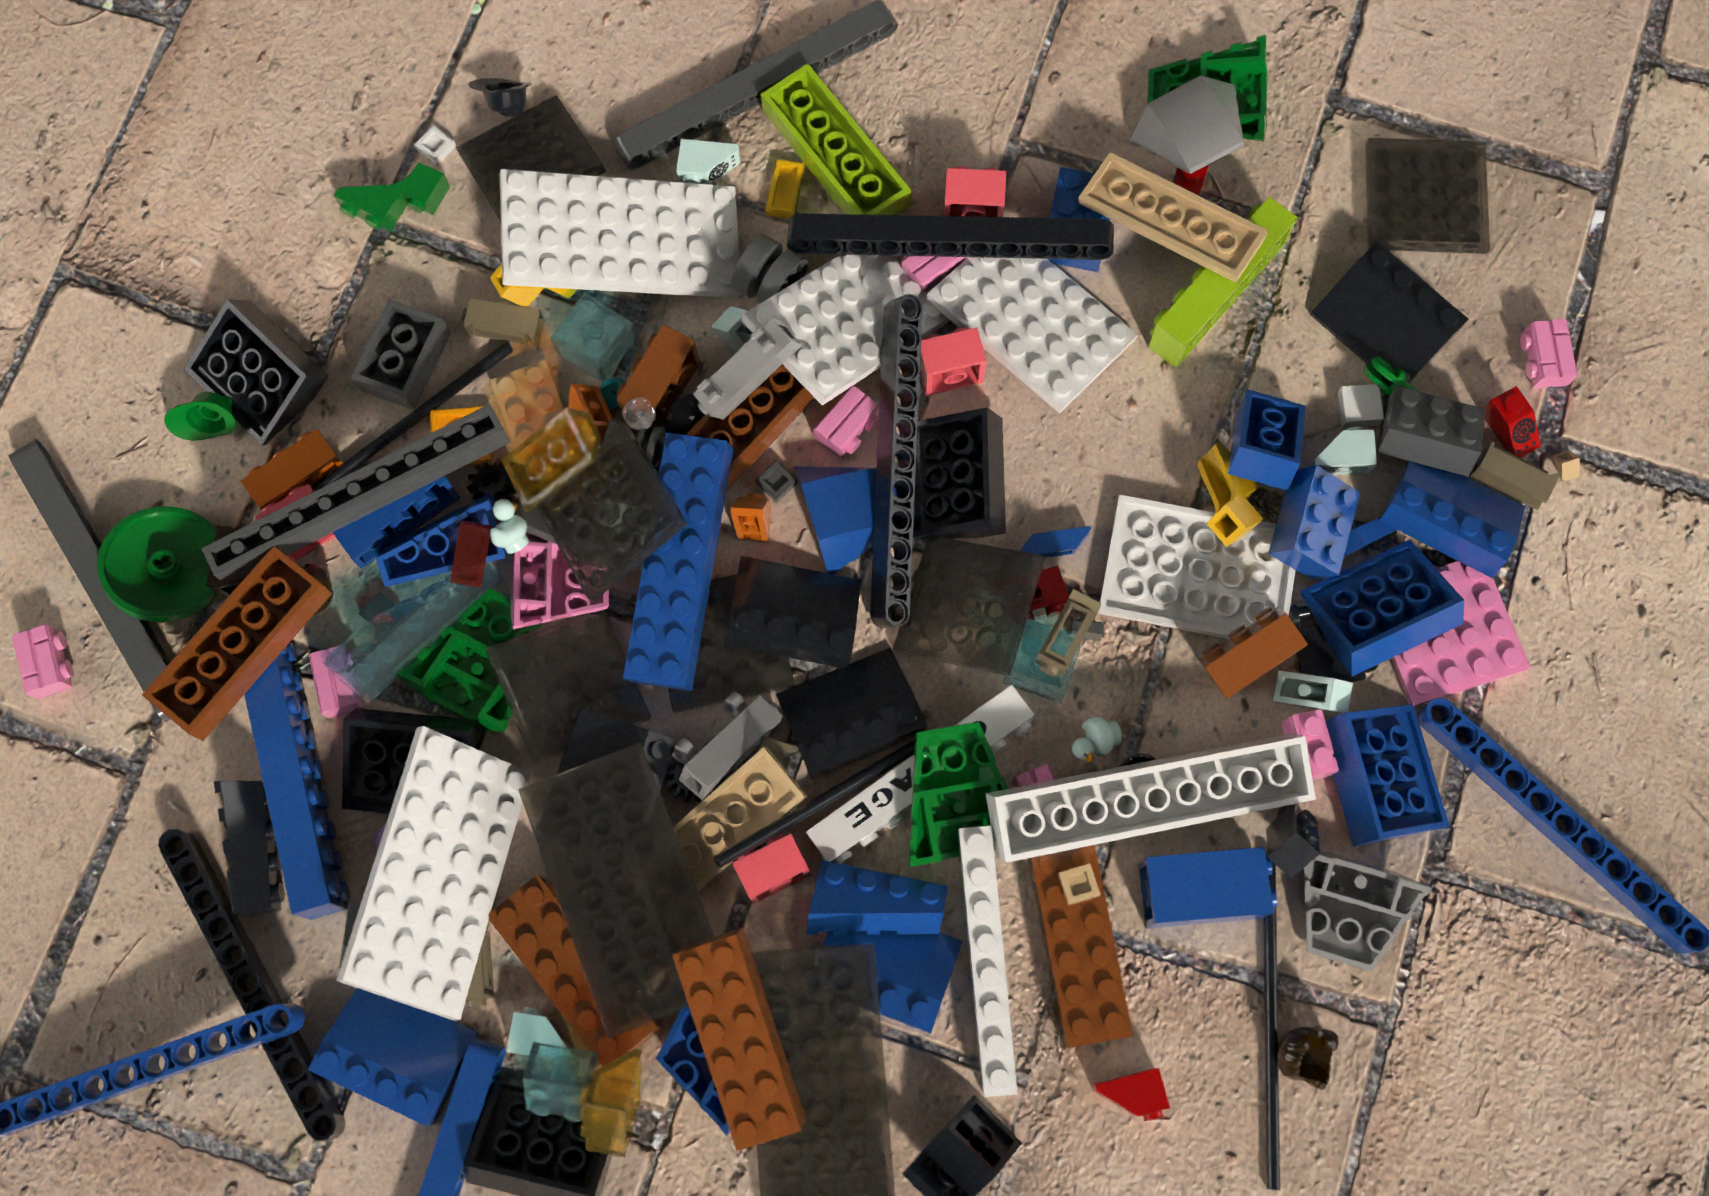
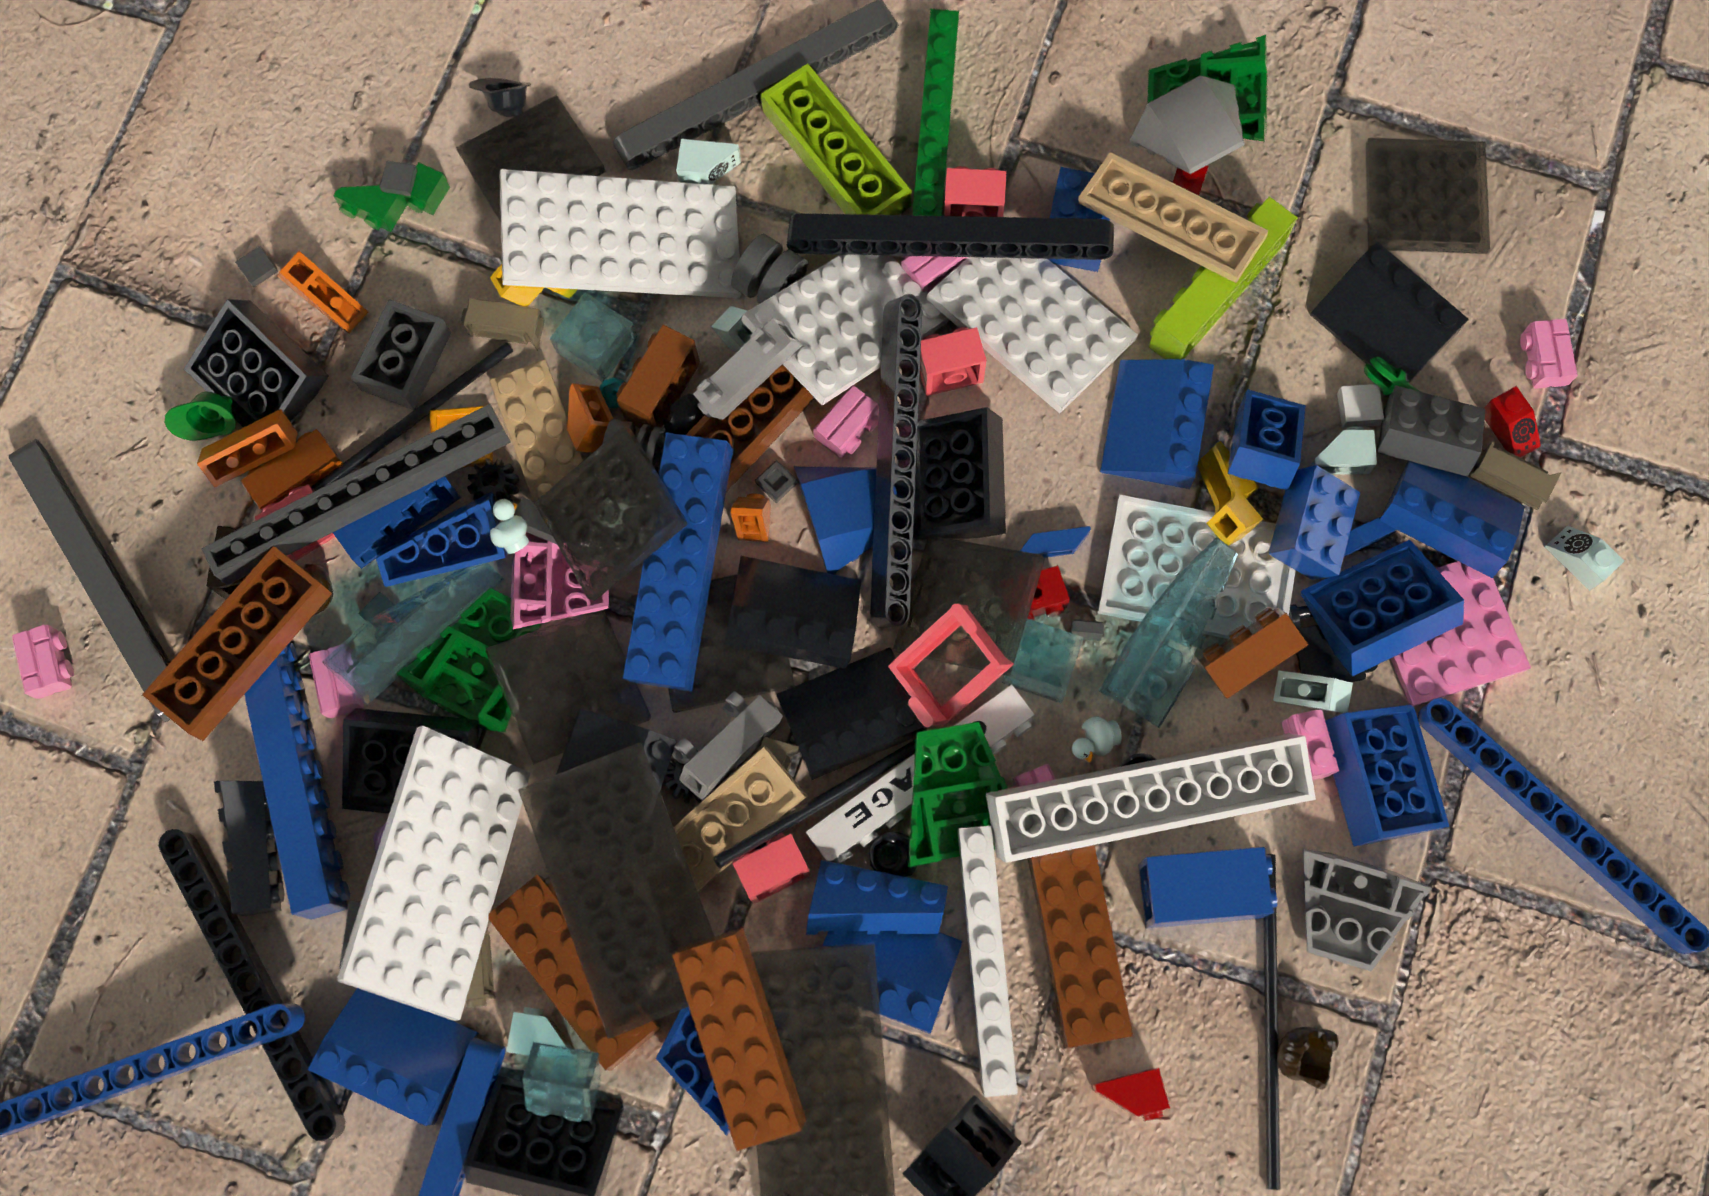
(156, 564): green dish -> none
(247, 448): none -> orange brick
(256, 266): none -> dark grey tile
(322, 292): none -> orange slope
(398, 178): none -> dark grey tile
(435, 145): white tile -> none
(471, 554): clear red tile -> none
(552, 456): clear yellow slope -> none
(612, 1104): clear yellow slope -> none
(639, 413): clear tile -> none
(785, 188): yellow tile -> none
(891, 854): none -> black hair
(922, 700): none -> coral piece
(936, 113): none -> green brick
(1053, 663): dark tan window -> none
(1079, 884): tan plate -> none
(1157, 420): none -> blue slope
(1161, 649): none -> clear light blue wedge
(1292, 839): black hinge -> none
(1568, 464): tan piece -> none
(1584, 556): none -> light aqua slope

